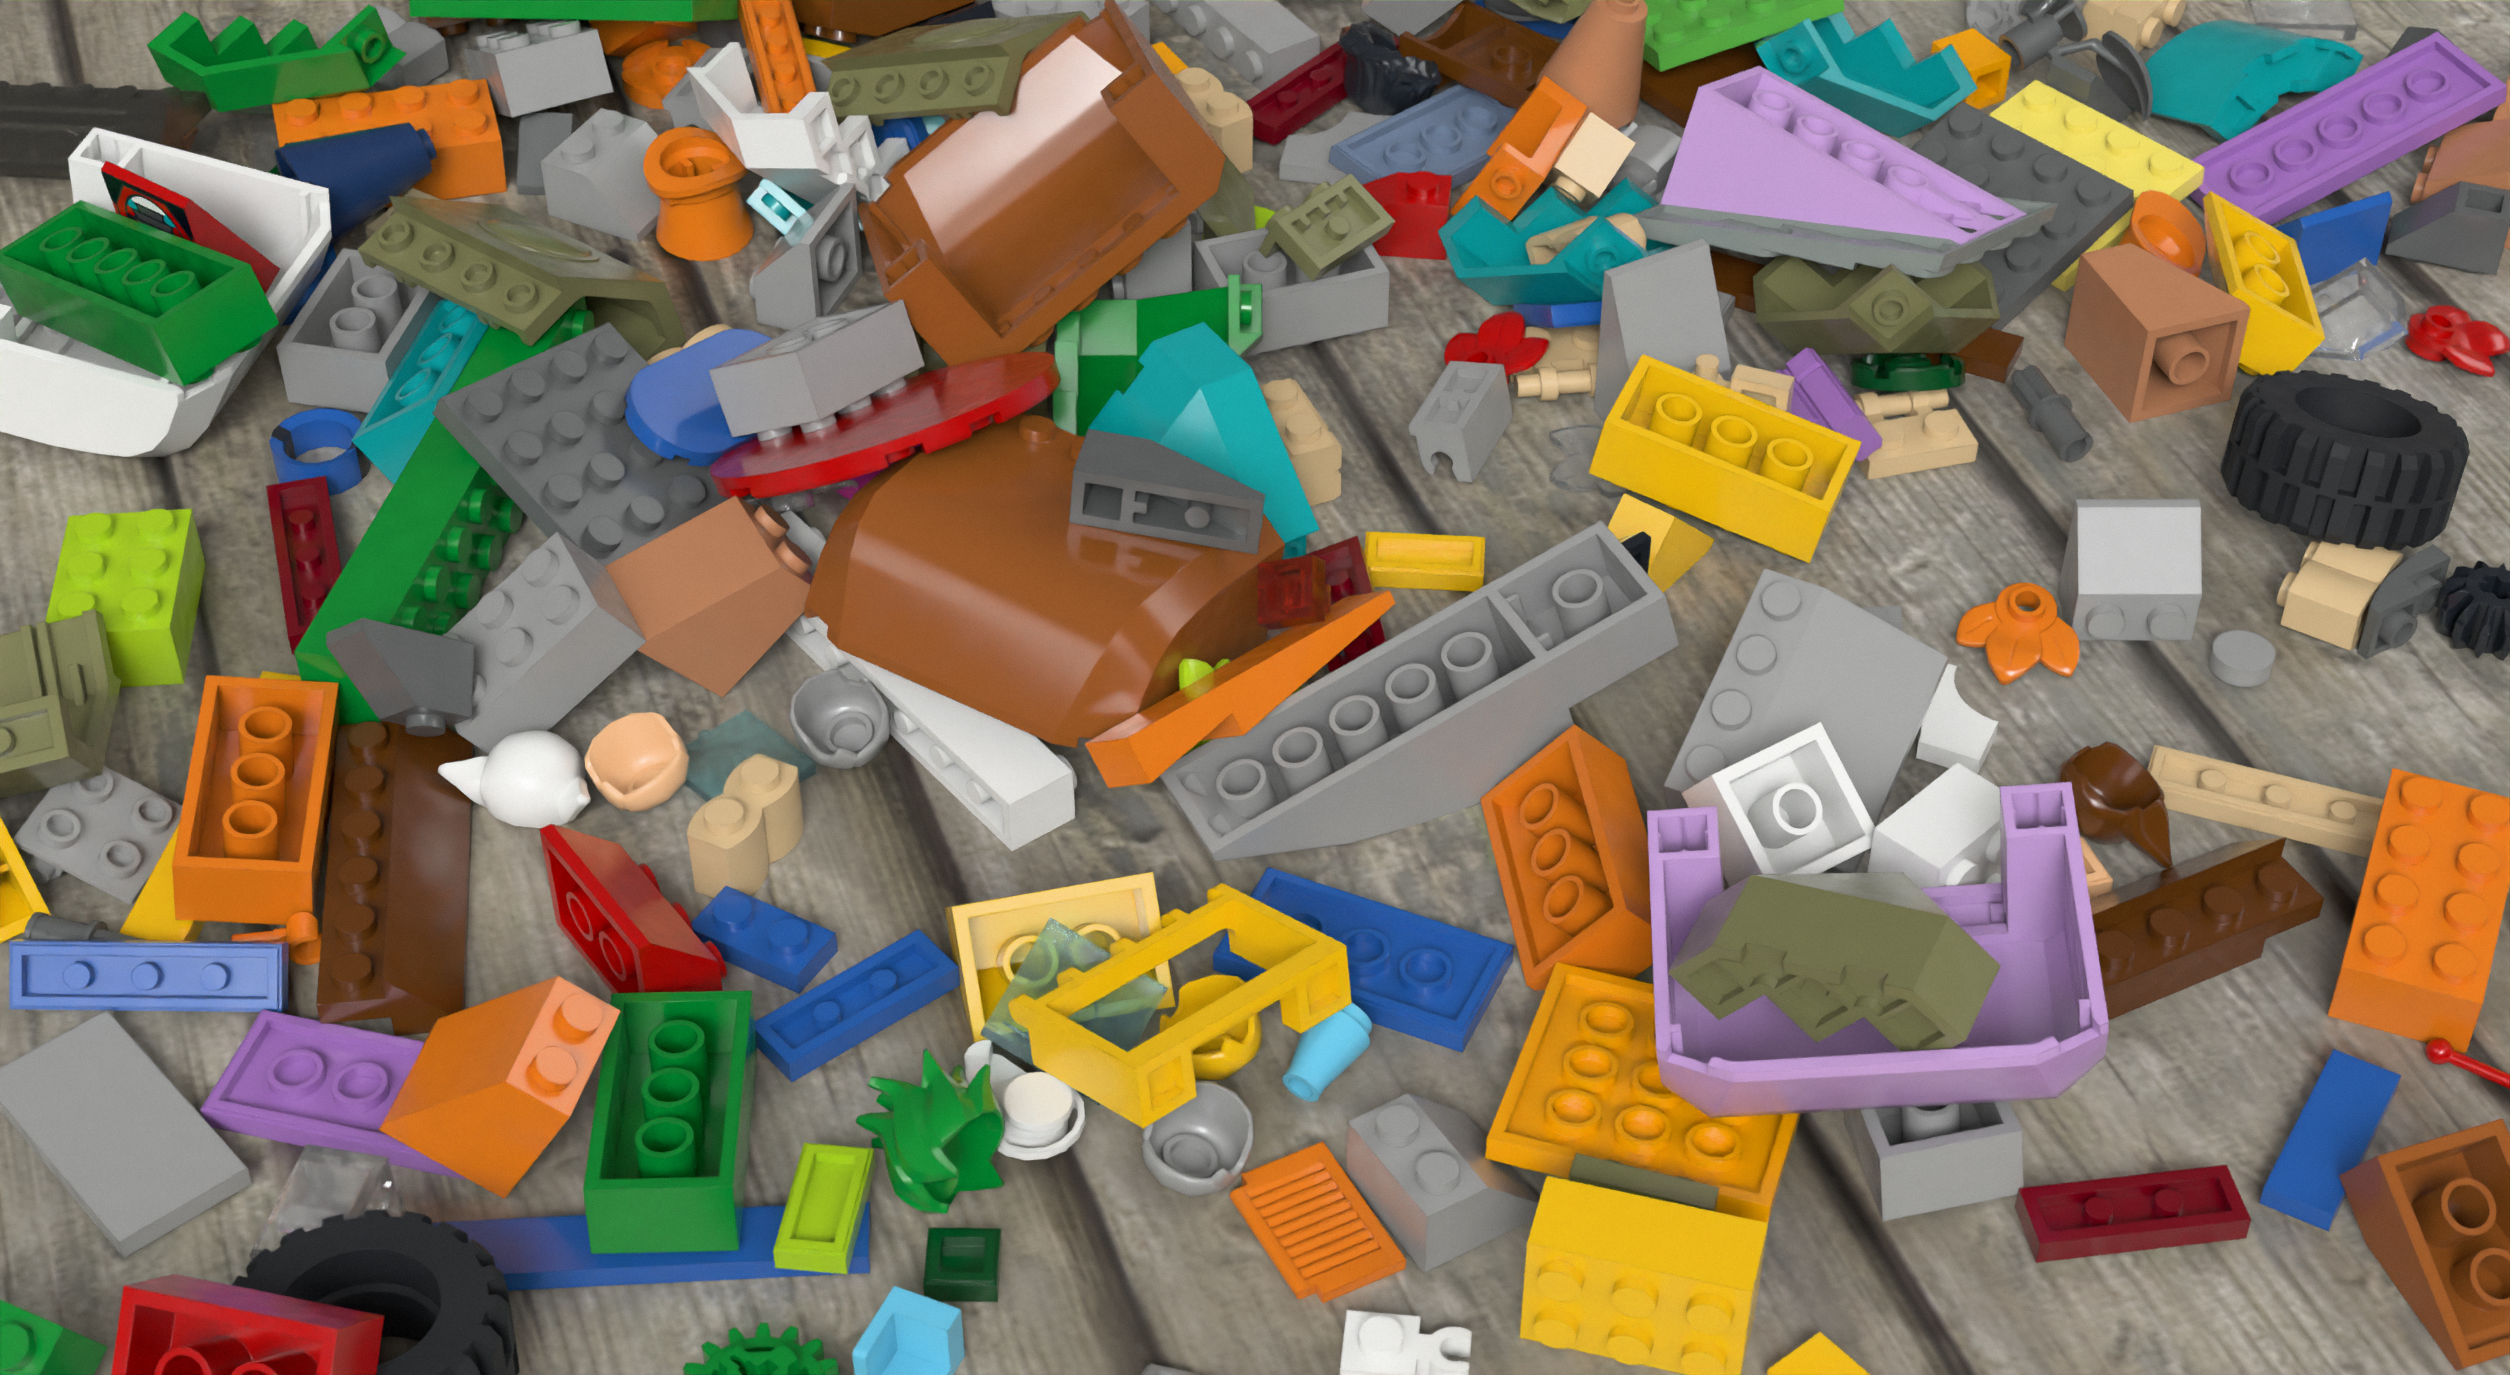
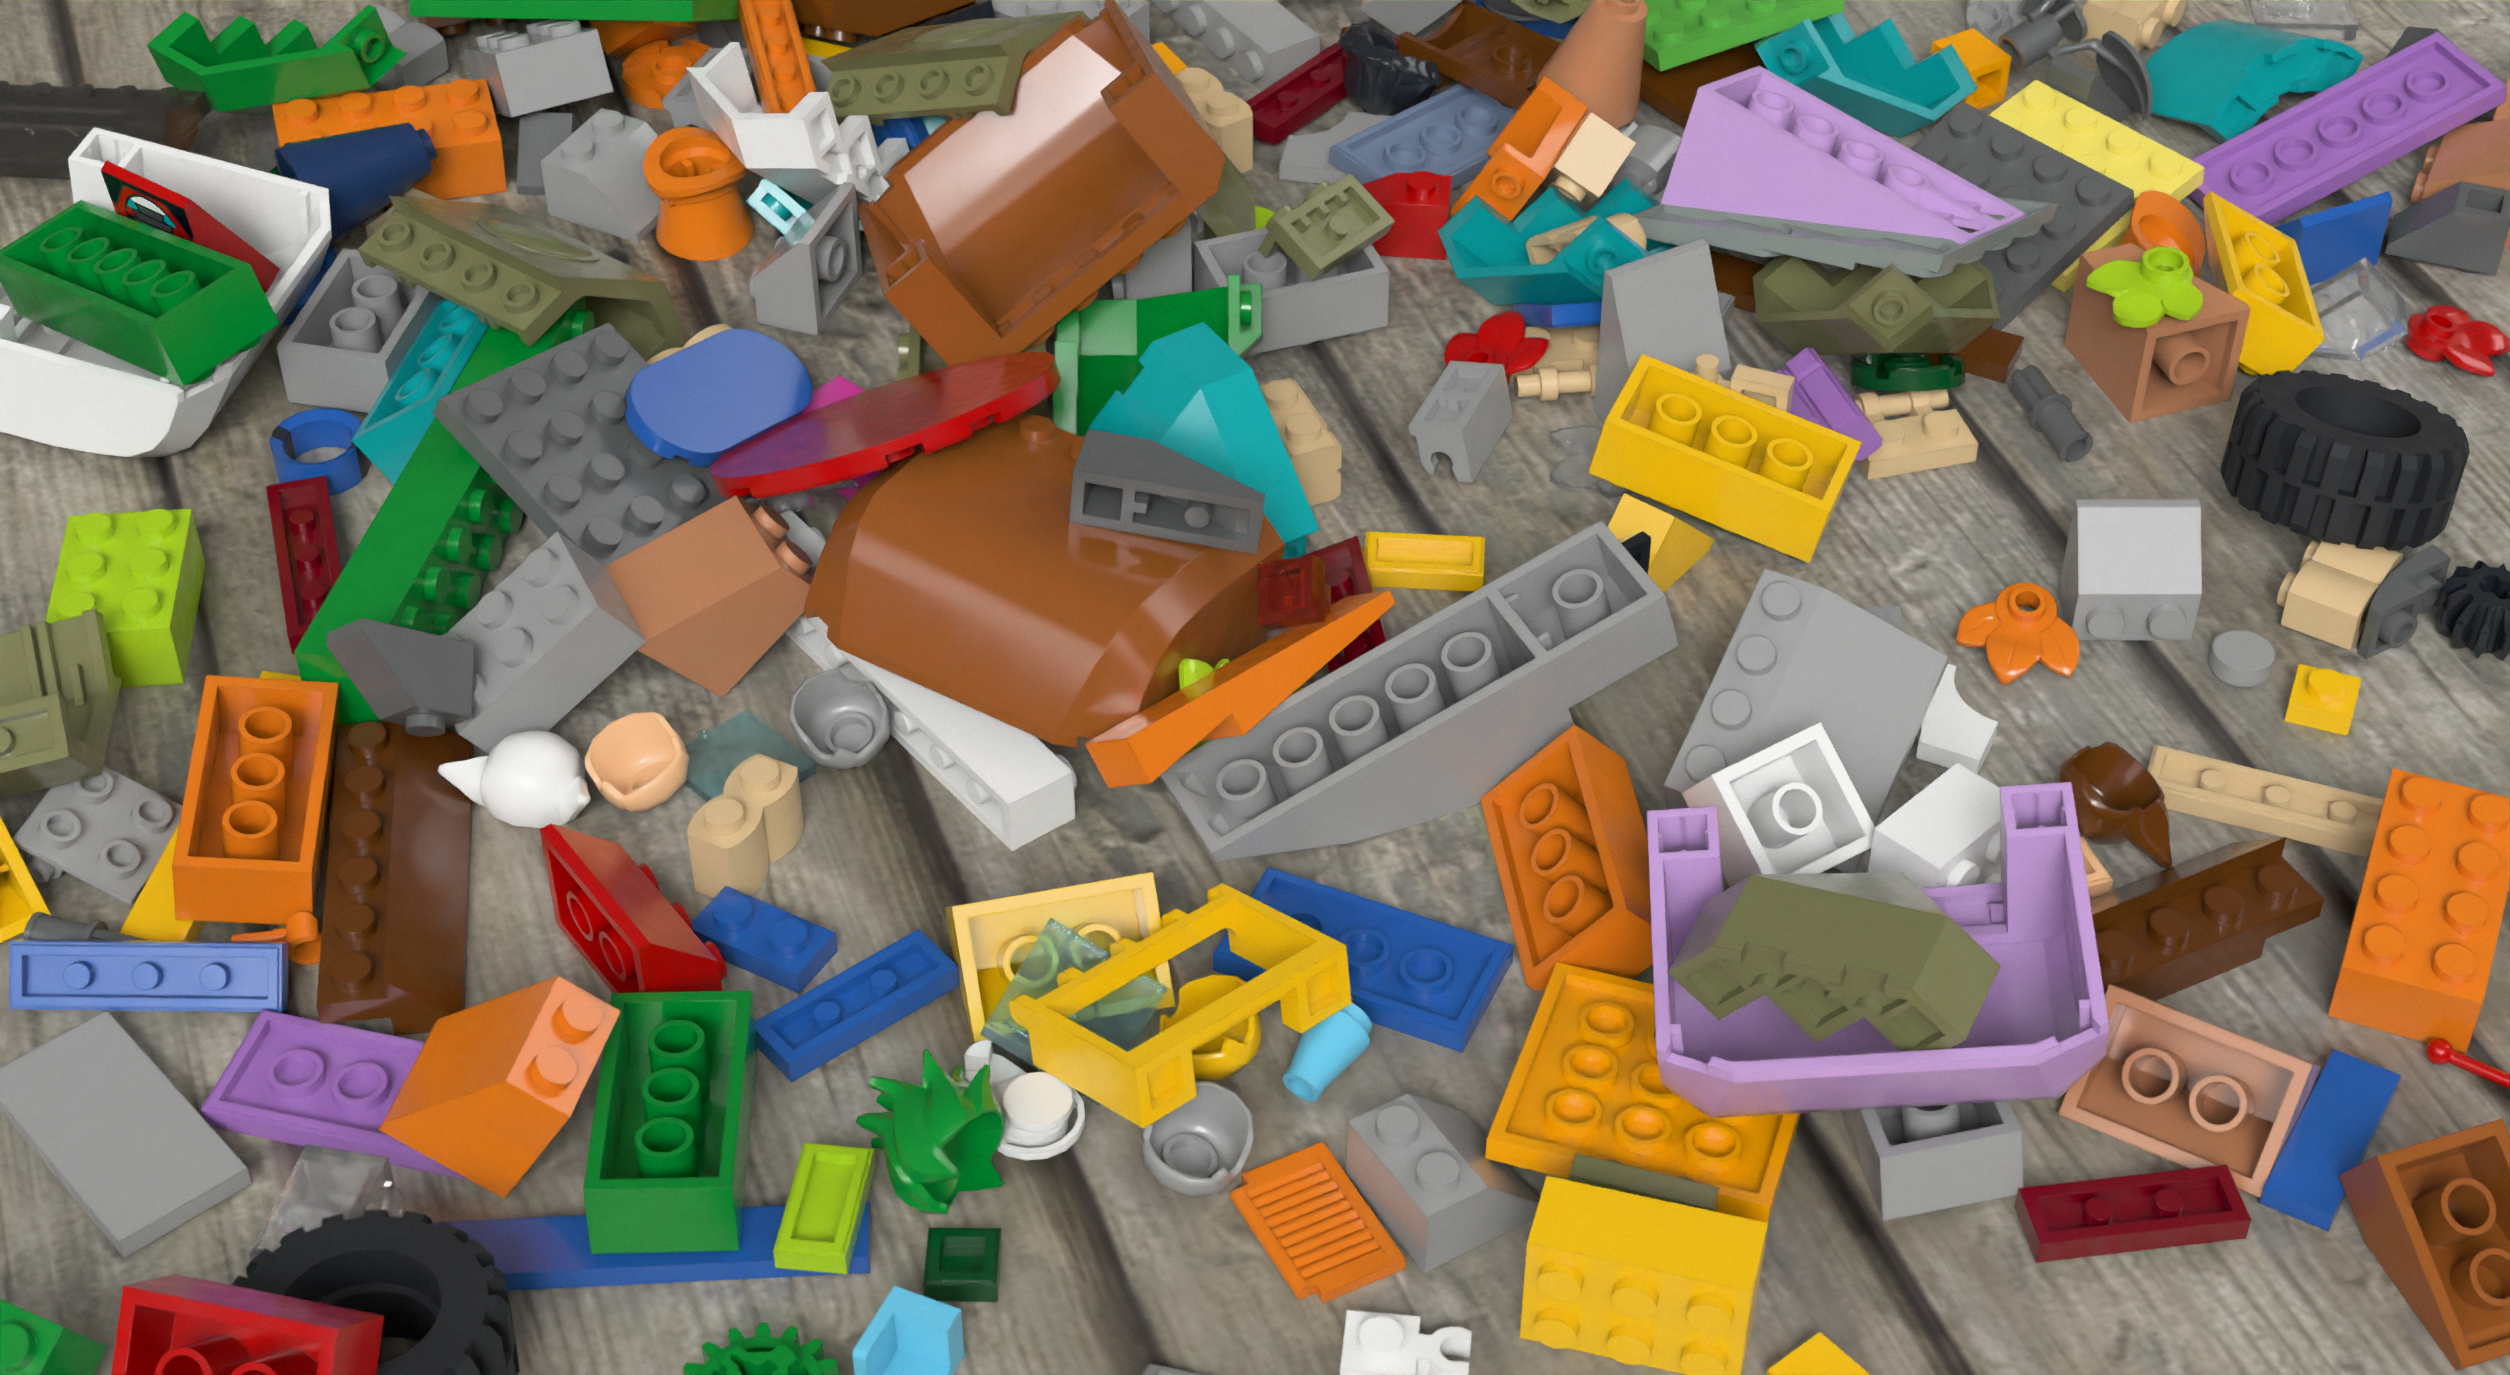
(817, 371): light grey brick -> none
(2149, 287): none -> lime plate
(2191, 1090): none -> nougat slope
(2323, 699): none -> yellow plate

